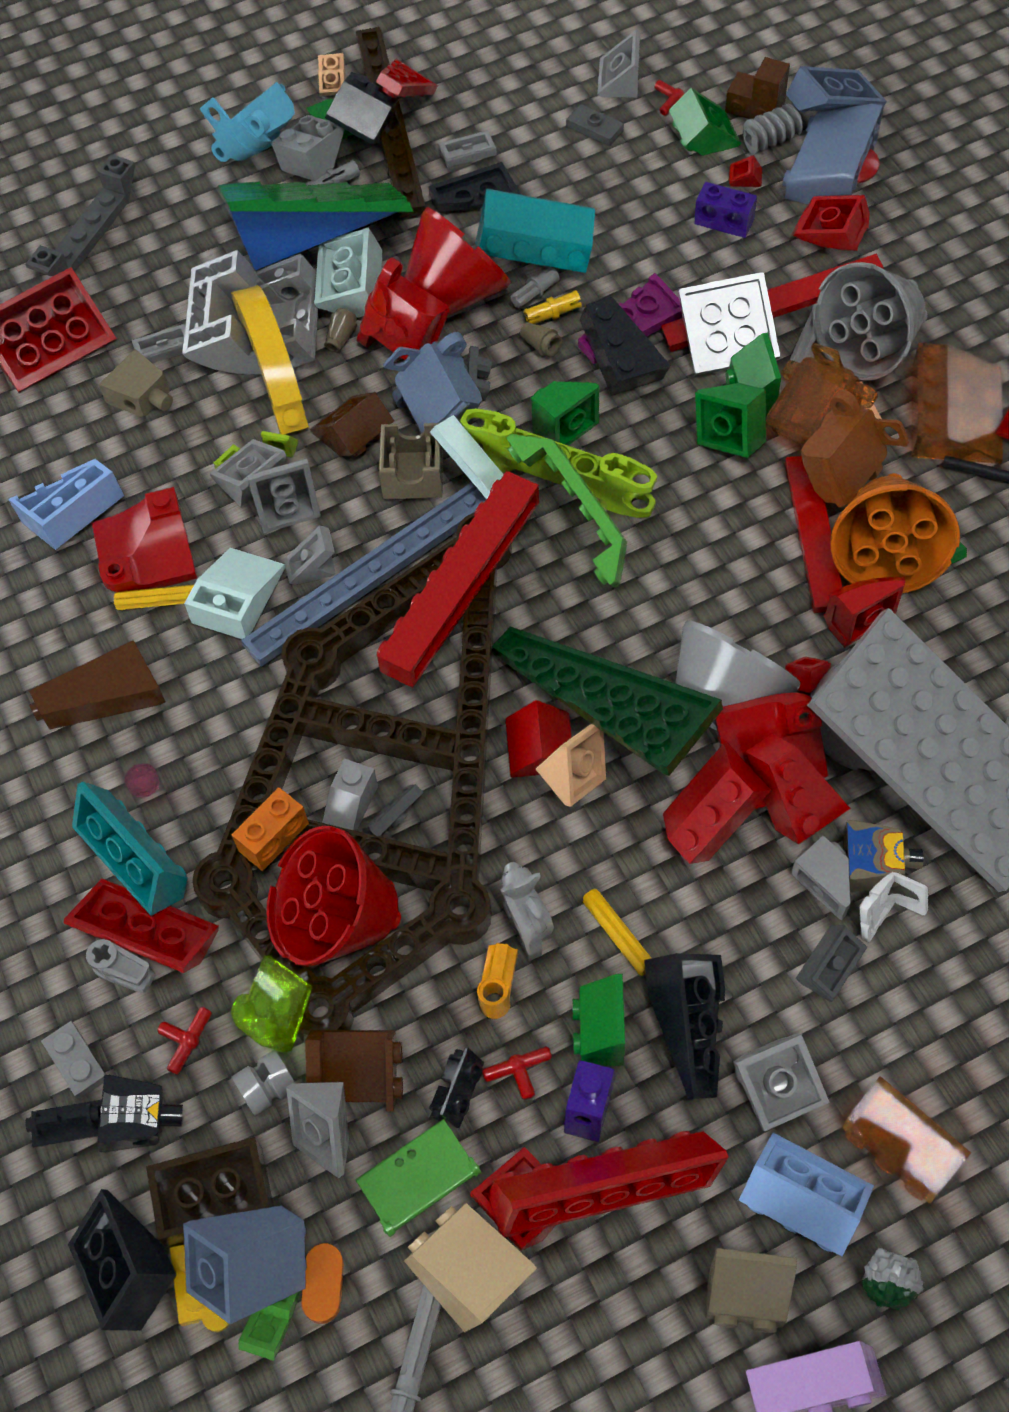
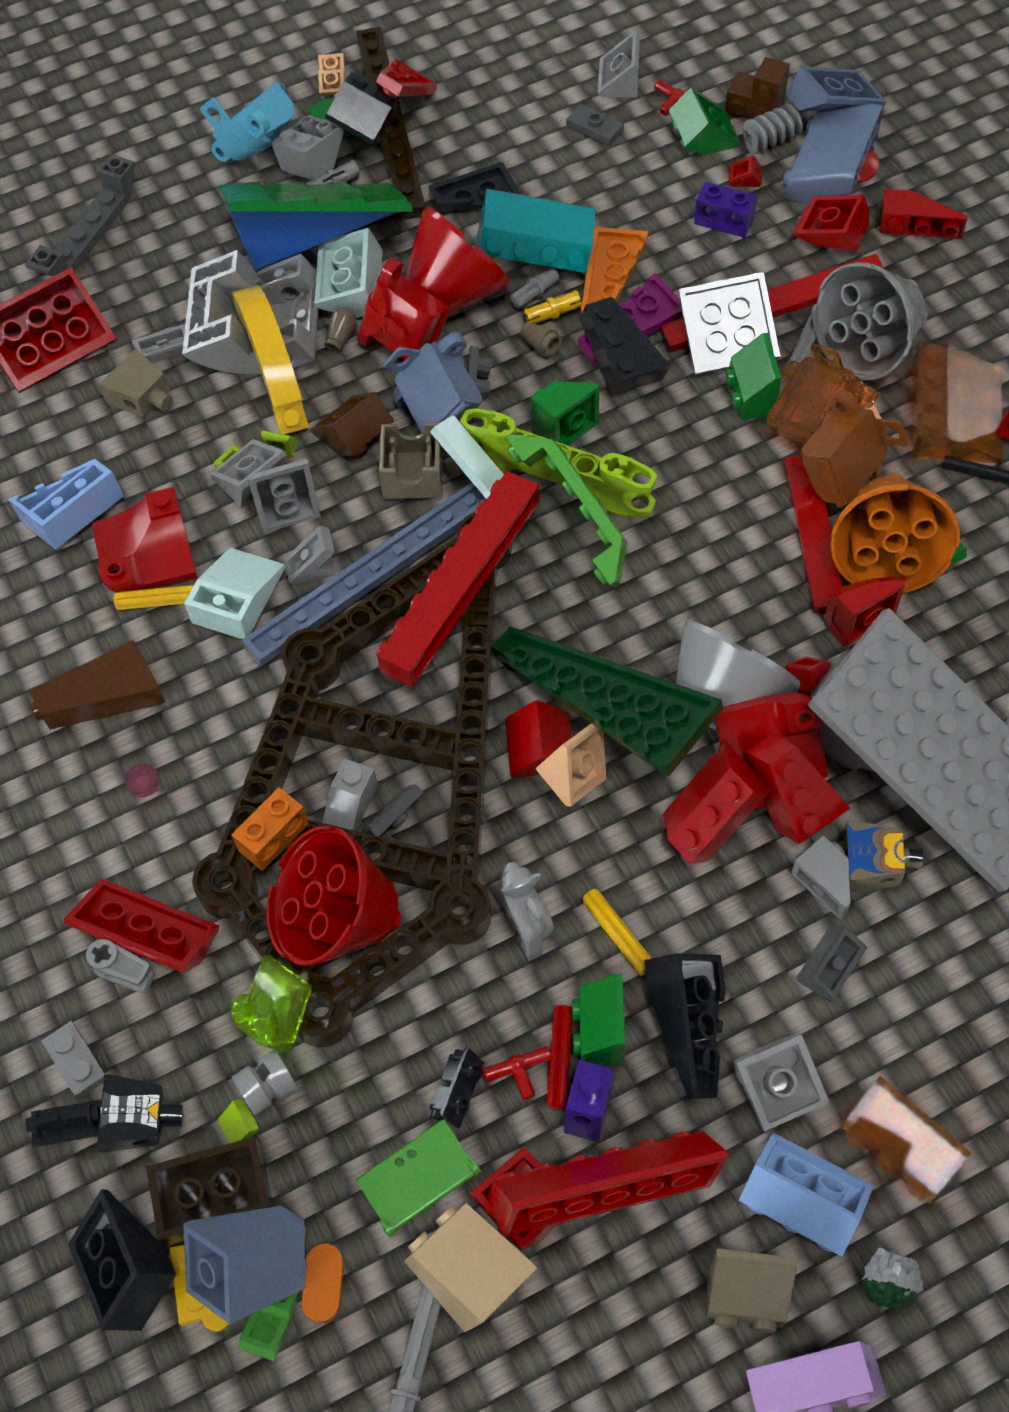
(127, 849): teal slope -> none
(187, 1040): red piece -> none
(237, 1121): none -> lime tile
(320, 1123): light grey slope -> none
(359, 1059): reddish brown panel -> none
(467, 149): light grey tile -> none
(498, 979): light orange piece -> none
(560, 1057): none -> red axle
(611, 262): none -> orange wing
(731, 418): green slope -> none
(877, 906): white piece -> none
(917, 215): none -> red slope

